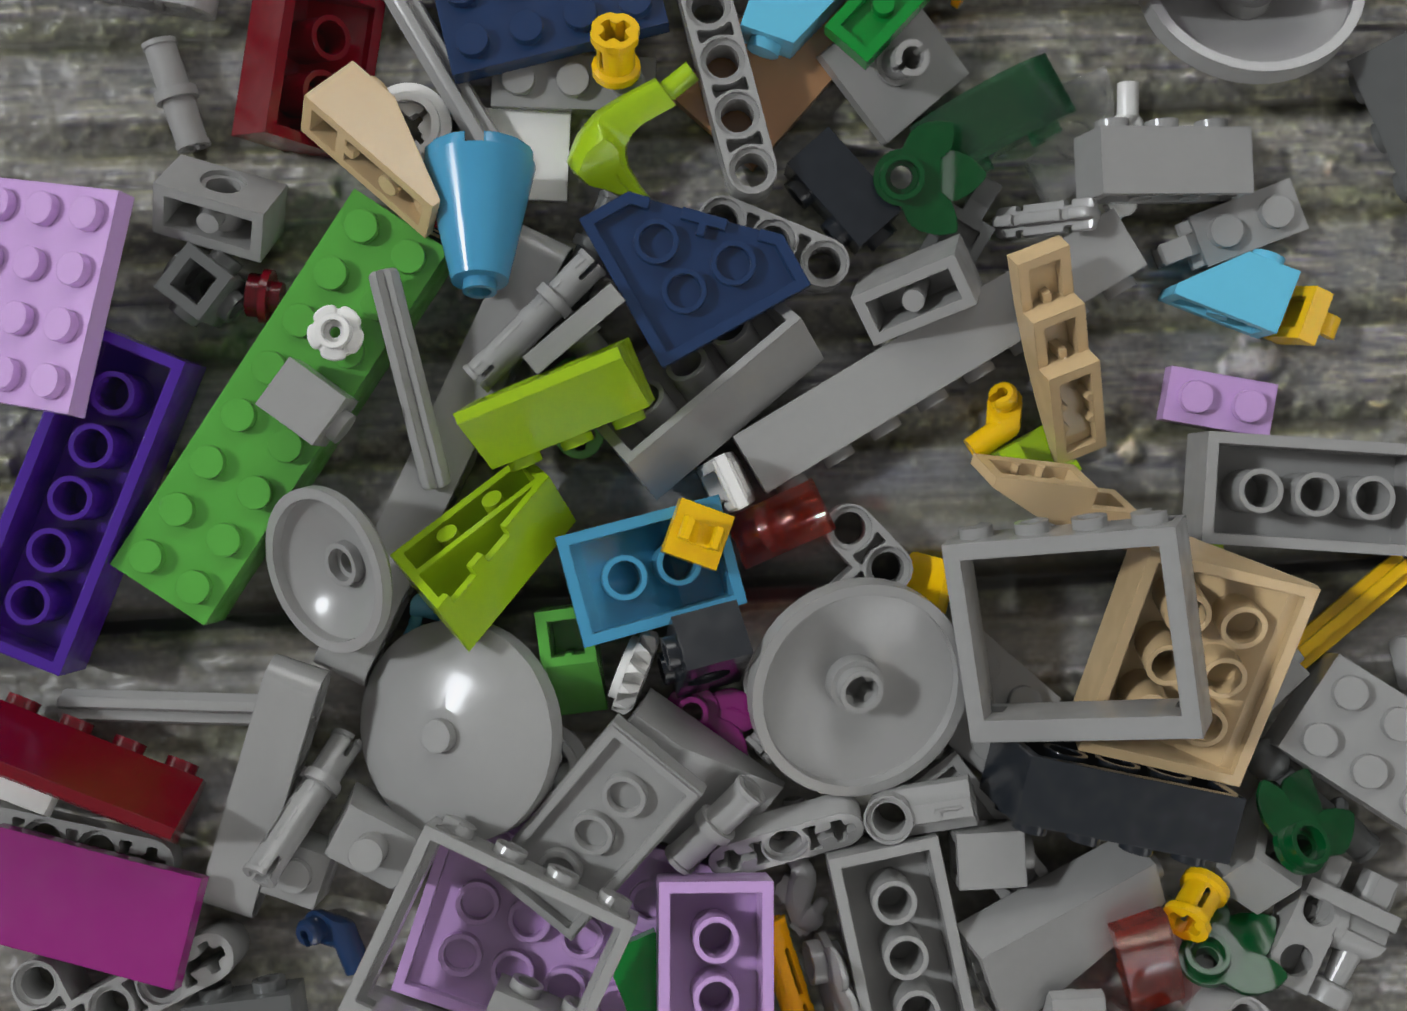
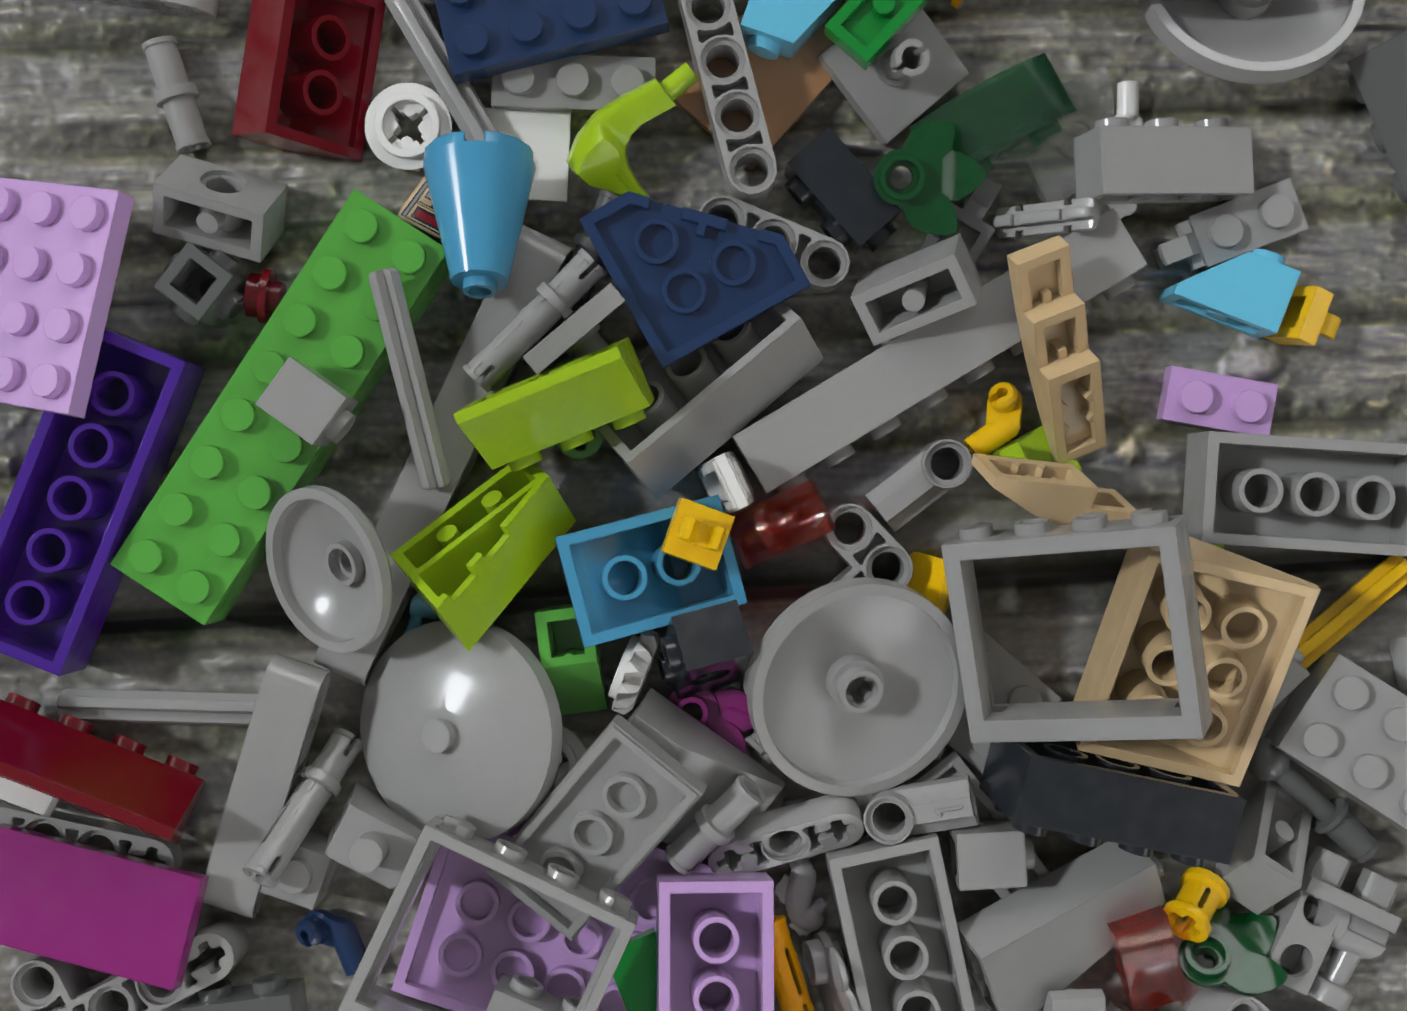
(350, 336): white plate -> none
(367, 135): tan slope -> none
(615, 42): yellow bush -> none
(915, 485): none -> light grey piece
(1300, 827): dark green plate -> none

